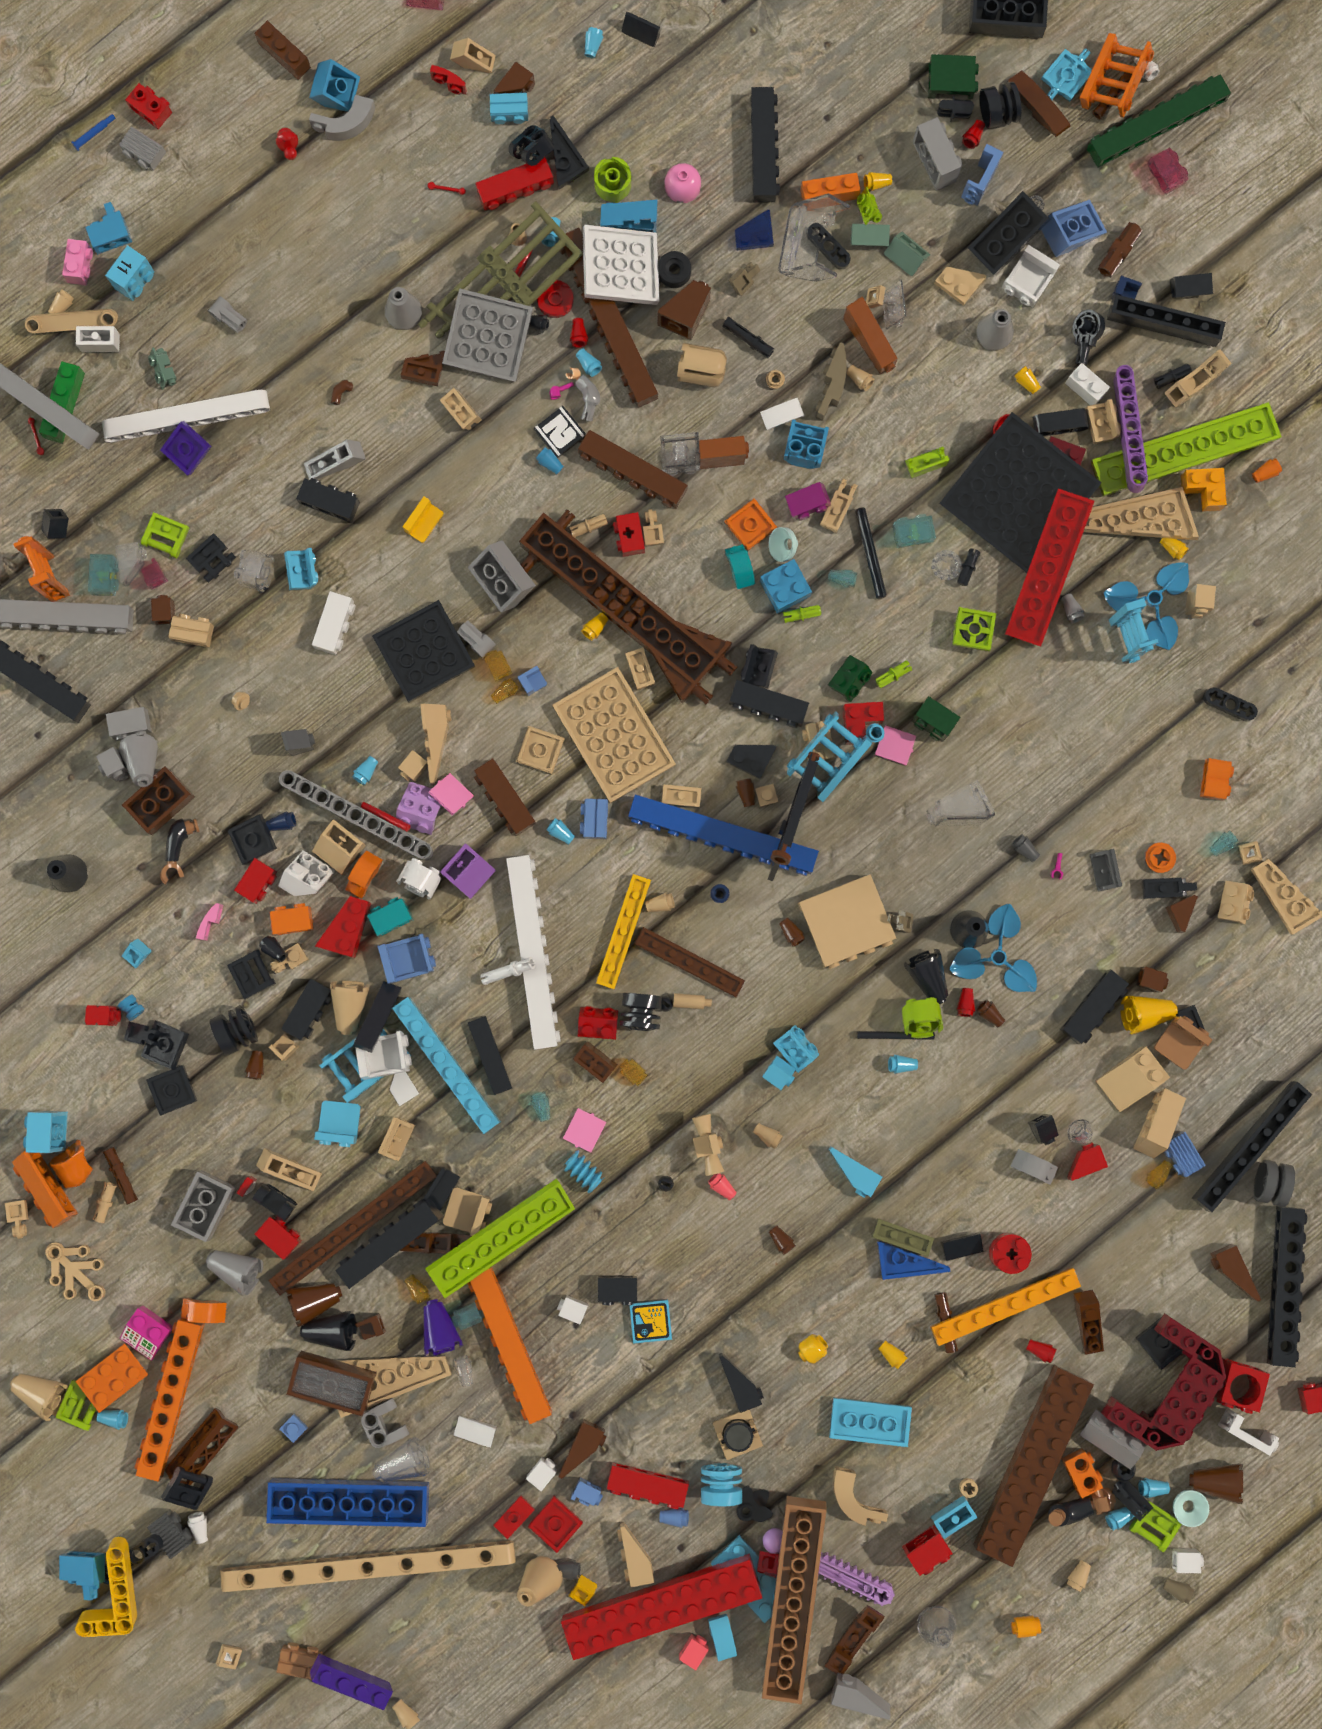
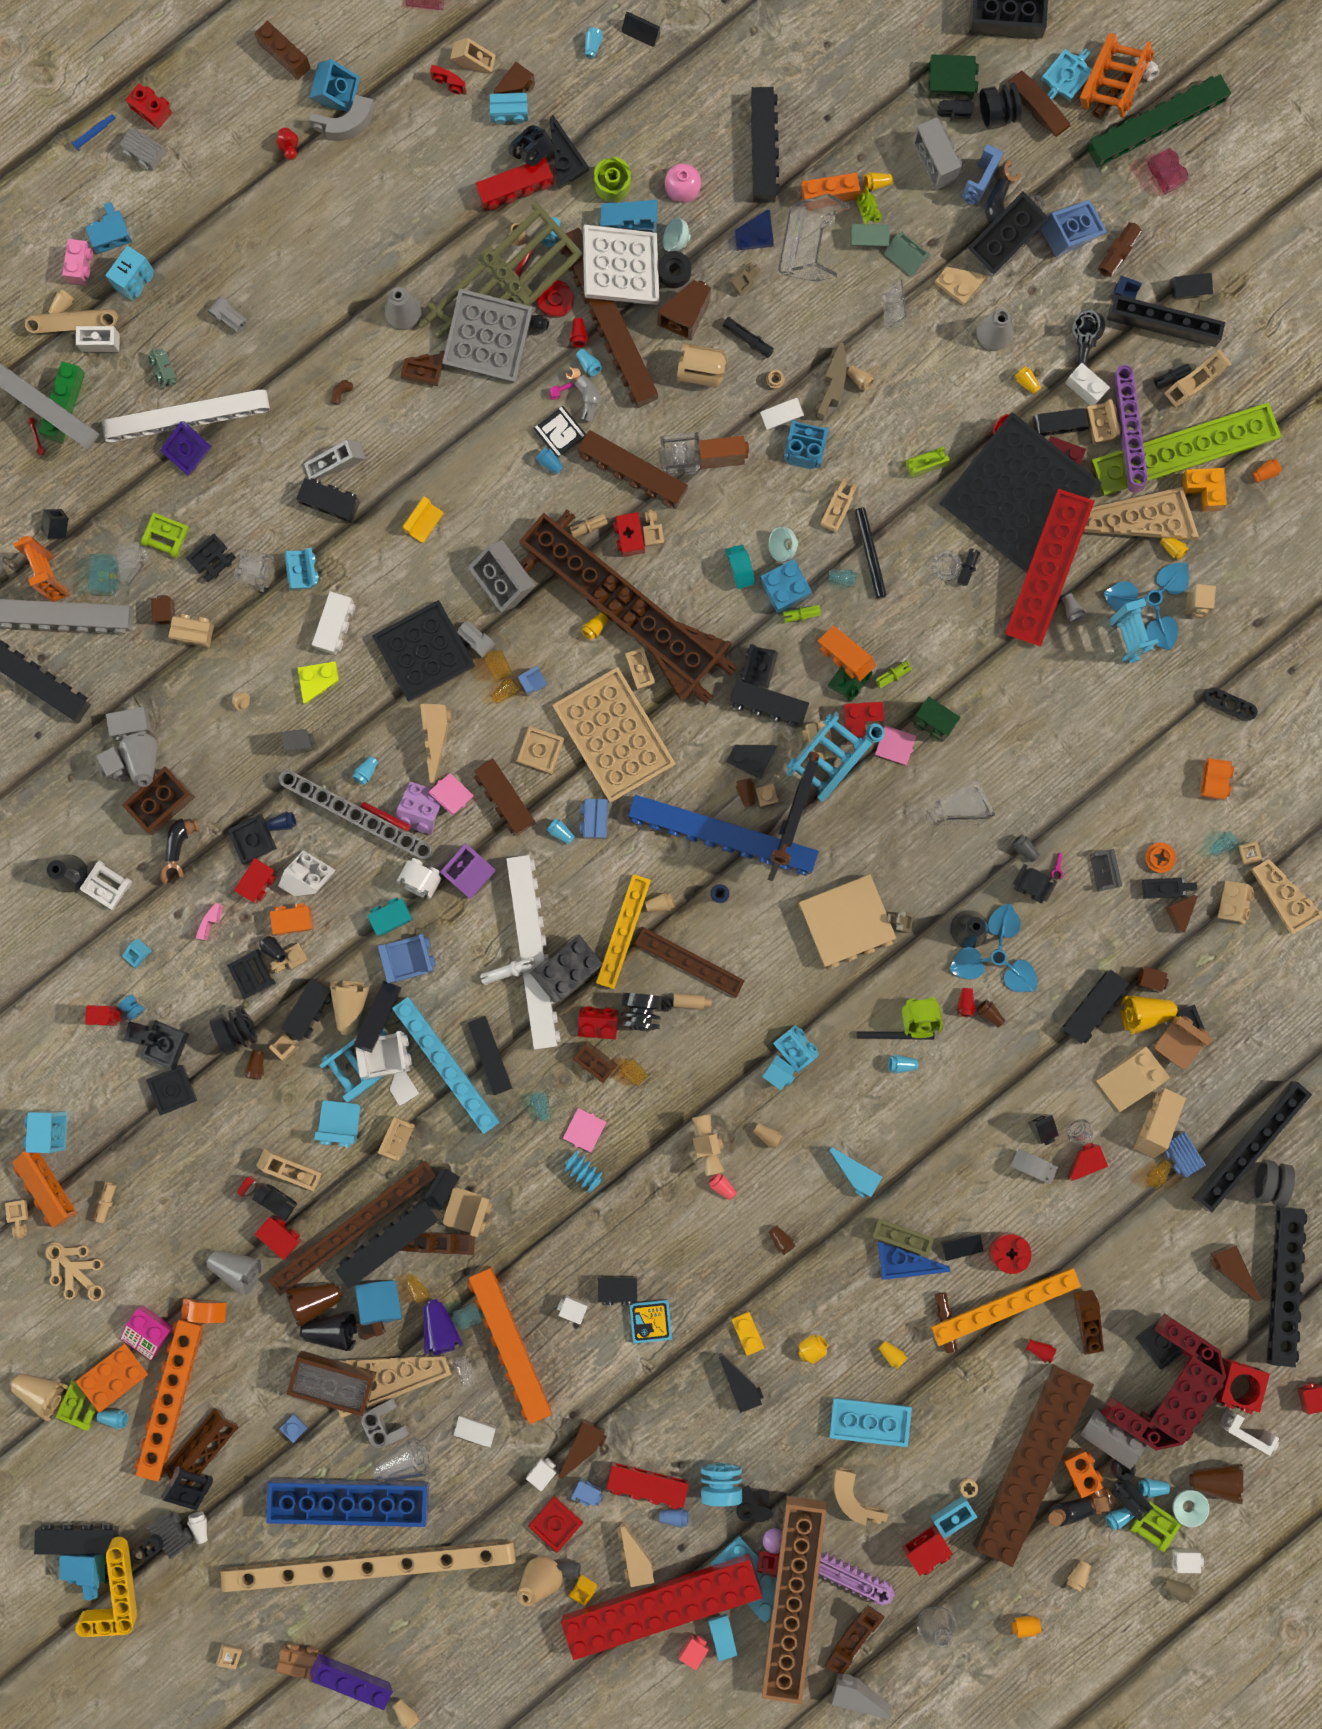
(71, 1166): orange piece -> none
(74, 1539): none -> black brick
(103, 891): none -> white plate
(119, 1173): reddish brown pin -> none
(154, 575): clear pink panel -> none
(203, 1206): light grey brick -> none
(316, 679): none -> neon yellow wing
(338, 847): tan slope -> none
(346, 928): red wedge -> none
(363, 873): orange brick -> none
(378, 1302): none -> dark azure slope
(413, 766): tan brick -> none
(432, 186): red hinge -> none
(460, 409): tan hinge -> none
(500, 1238): lime plate -> none
(514, 1517): red plate -> none
(566, 968): none -> black brick
(666, 1179): black hinge -> none
(676, 235): none -> light aqua piece
(681, 796): tan plate -> none
(737, 1434): piece -> none
(747, 1333): none -> yellow plate
(750, 524): orange tile -> none
(791, 932): reddish brown cone -> none
(808, 500): magenta brick -> none
(828, 237): black beam -> none
(846, 653): none -> orange brick
(870, 336): dark orange slope -> none
(875, 296): tan tile -> none
(913, 531): clear light blue brick -> none
(929, 974): black cone -> none
(972, 136): red cone -> none
(974, 631): lime piece -> none
(995, 202): none -> black piece
(1030, 276): white panel -> none
(1034, 883): none -> black brick

